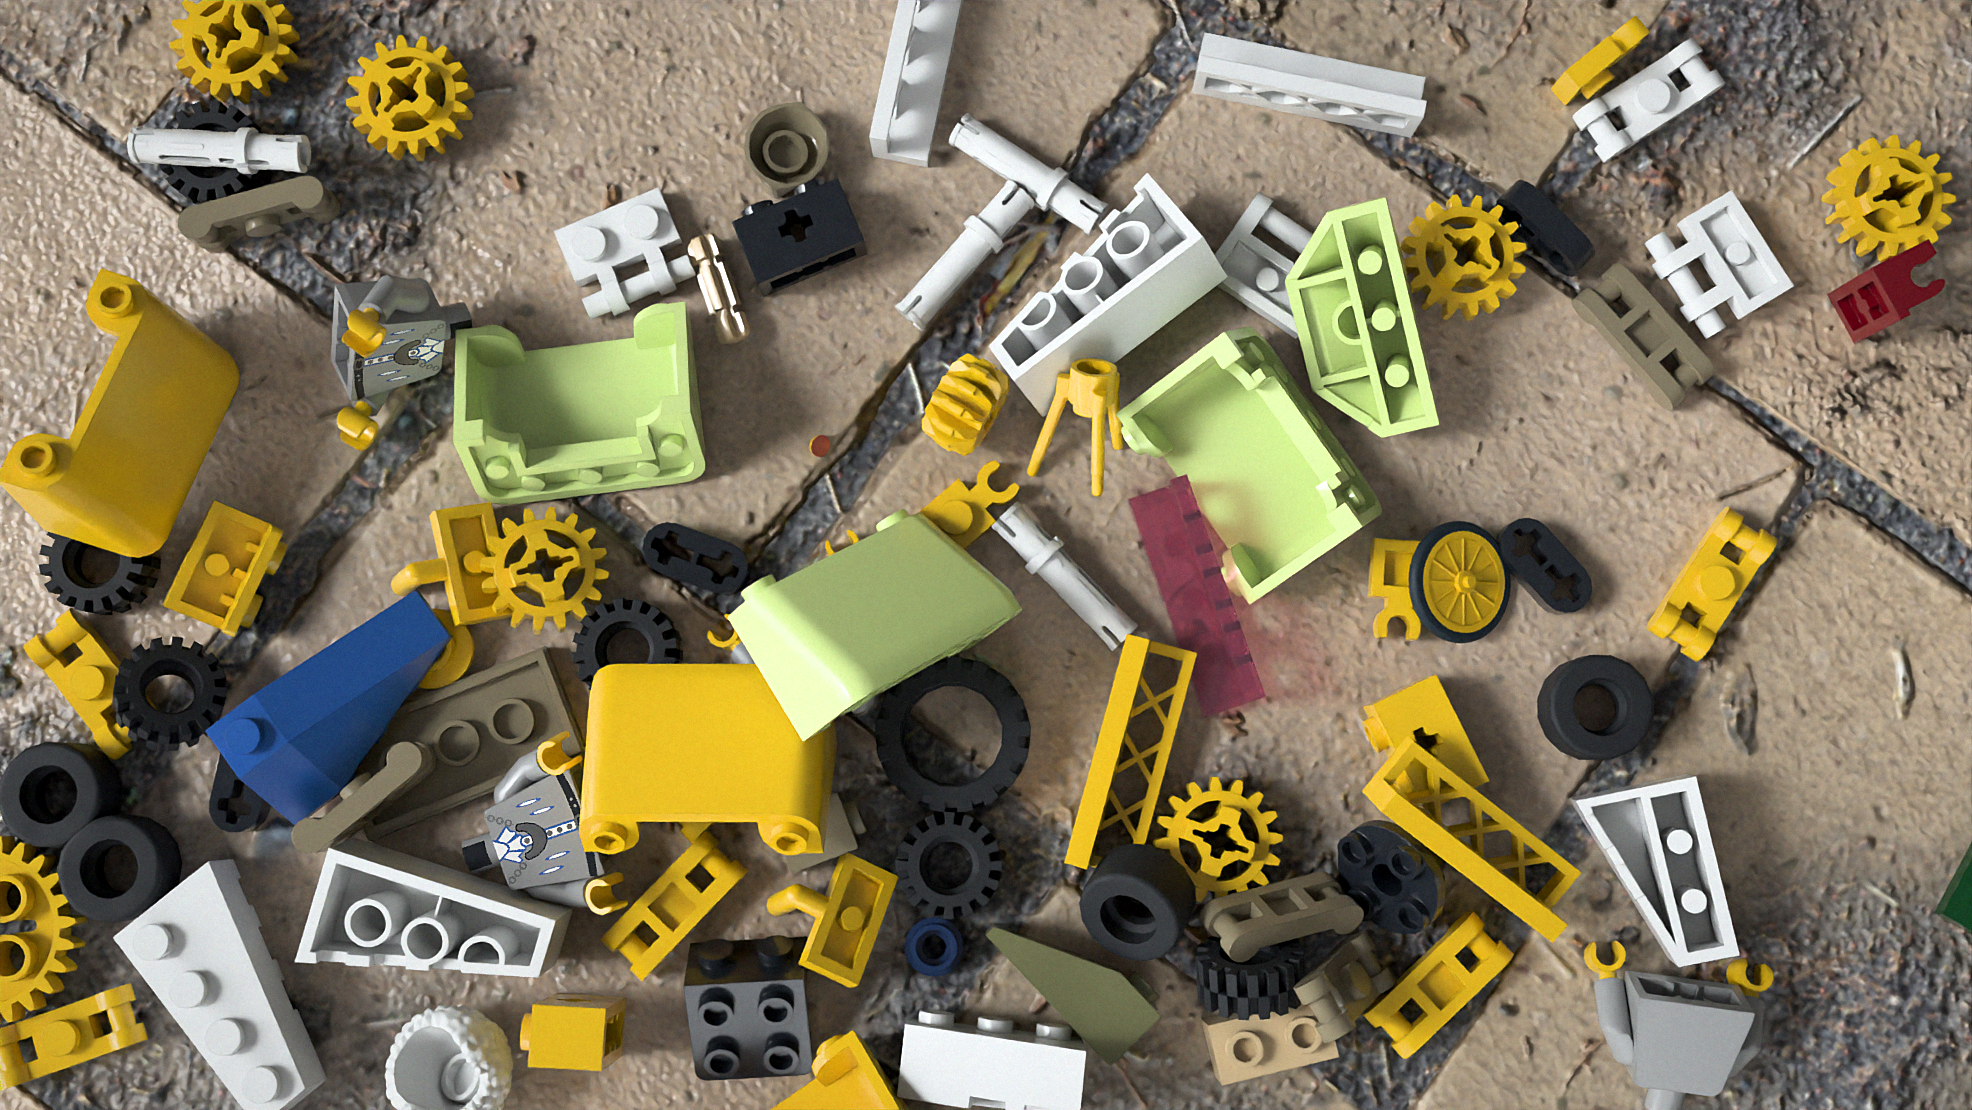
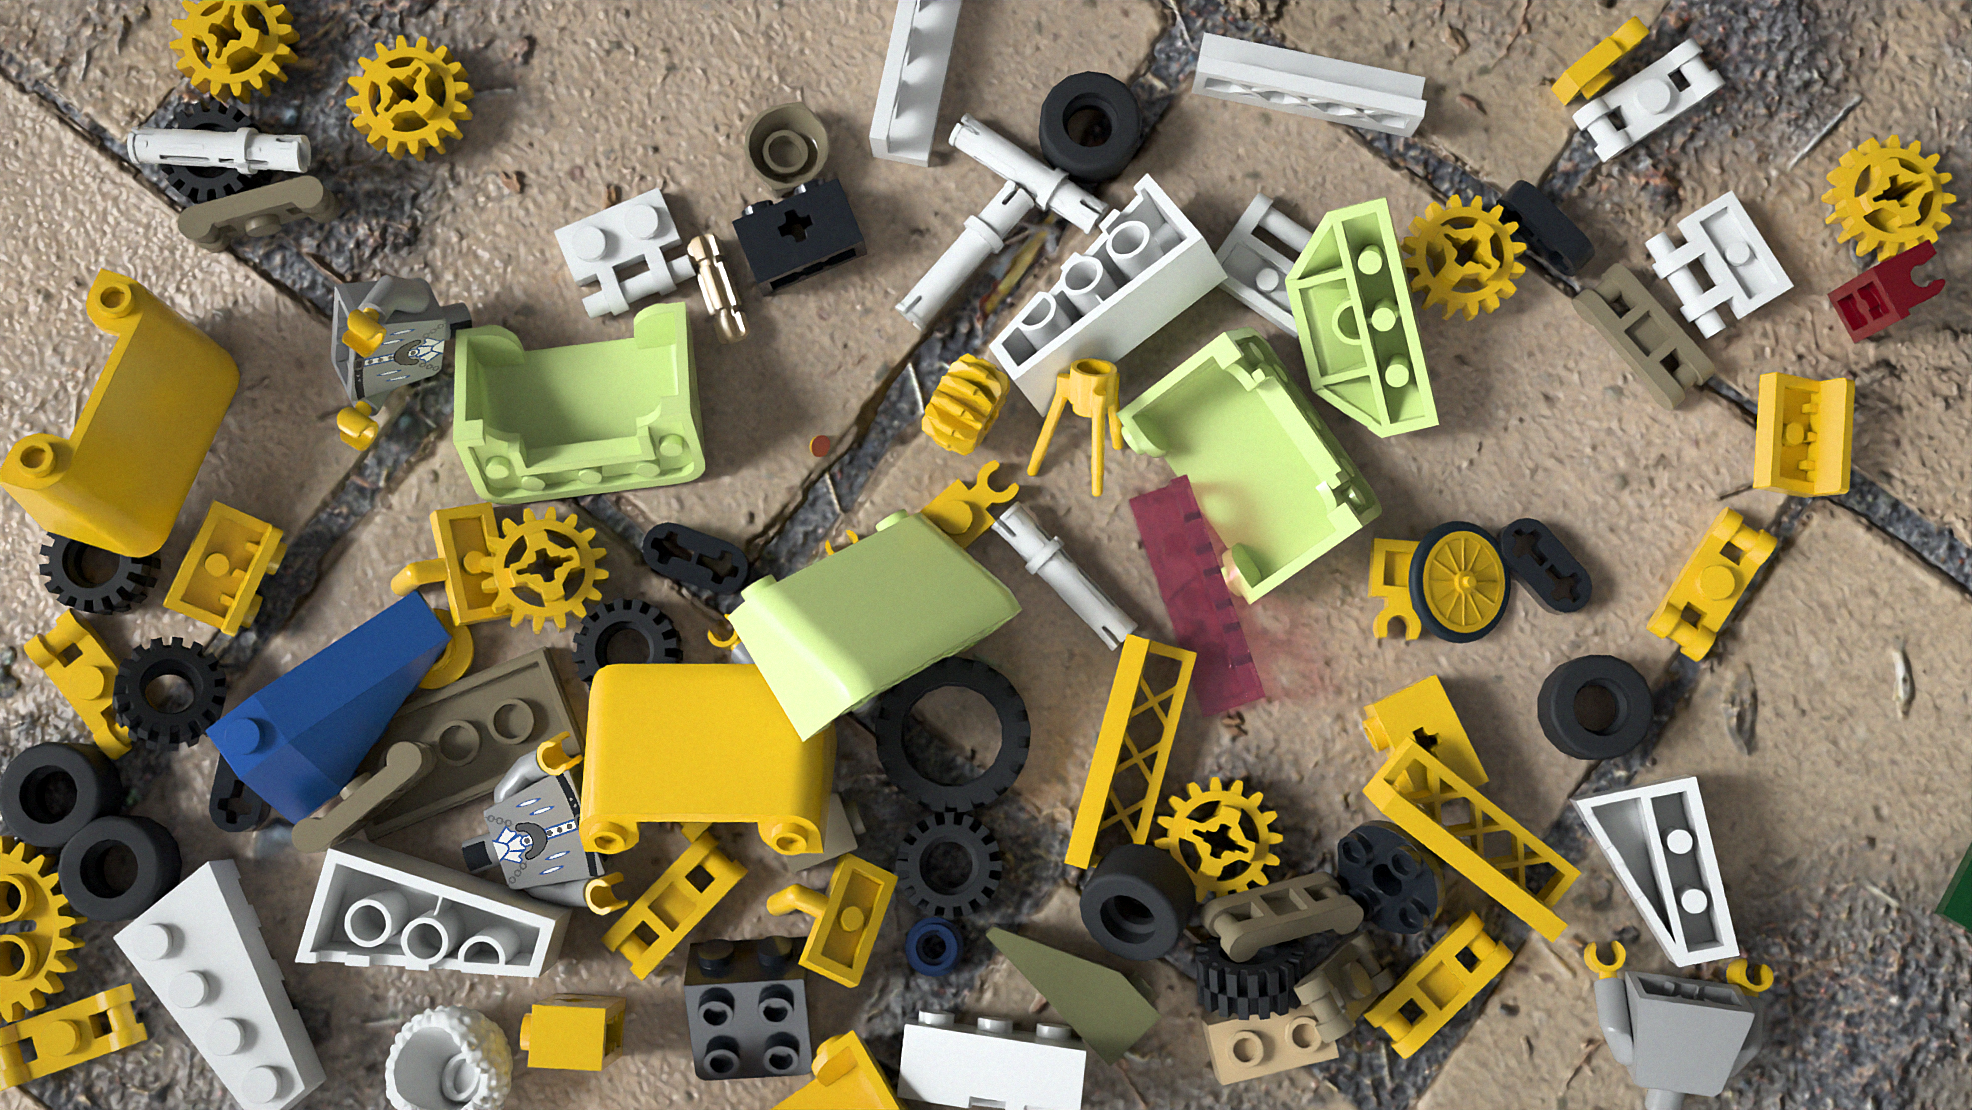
(1091, 92): none -> black tyre
(1804, 435): none -> yellow bracket

